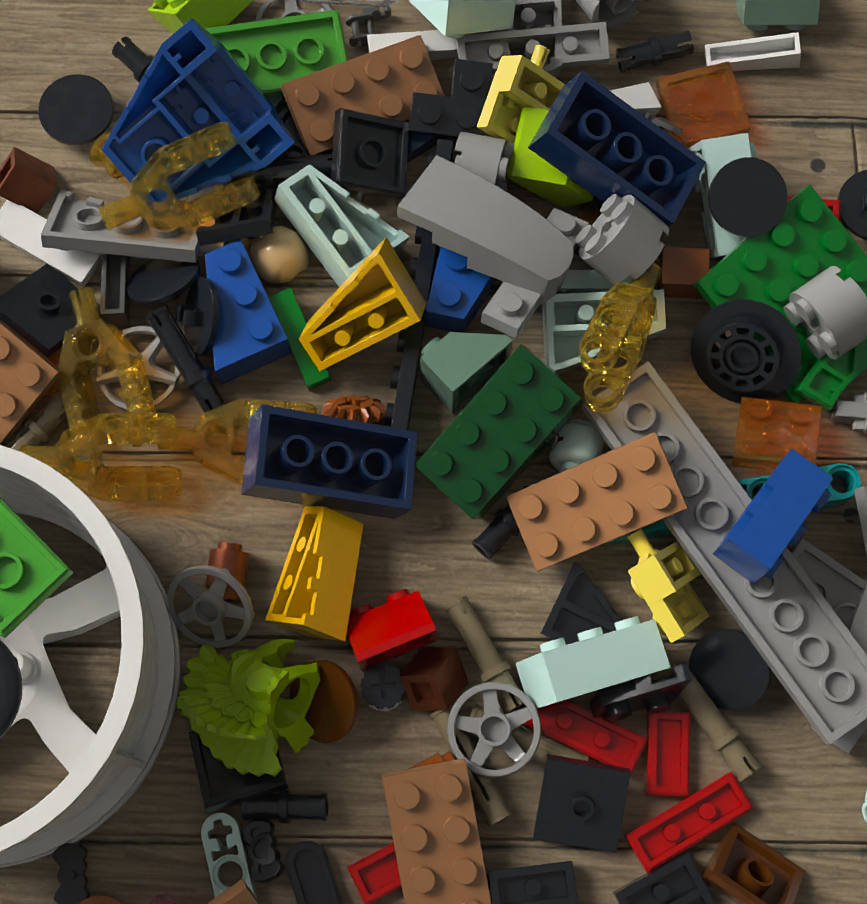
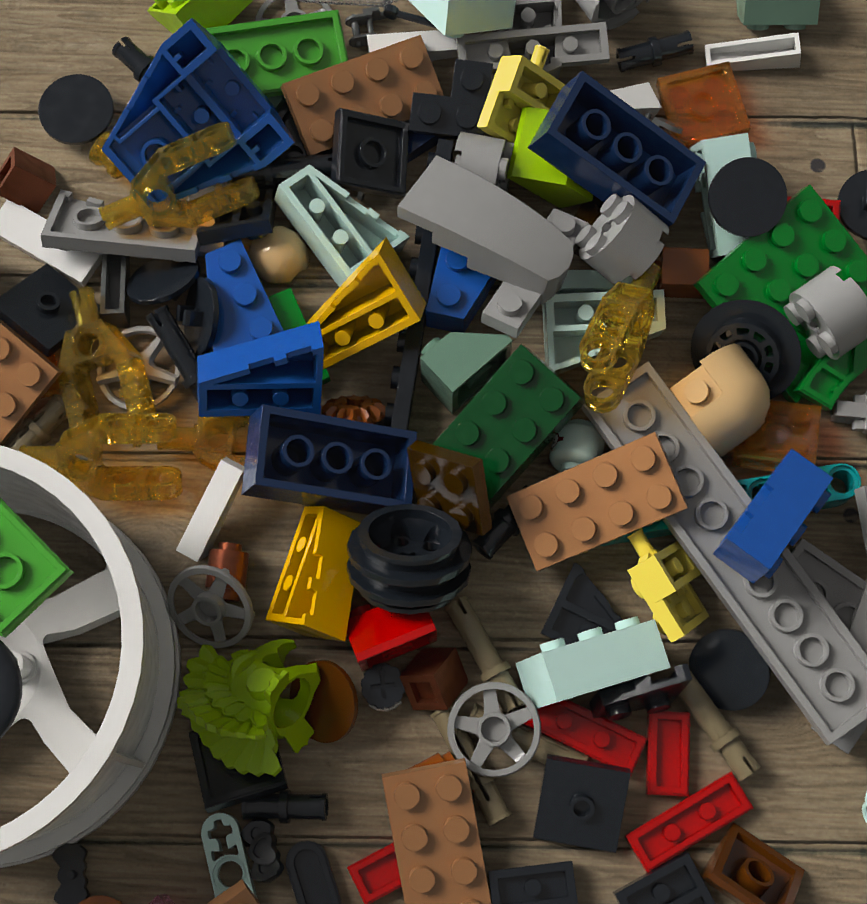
(212, 510): none -> white piece
(270, 371): none -> blue wedge
(392, 12): none -> black hinge
(409, 558): none -> black wheel
(451, 484): none -> dark brown plate
(725, 397): none -> tan brick

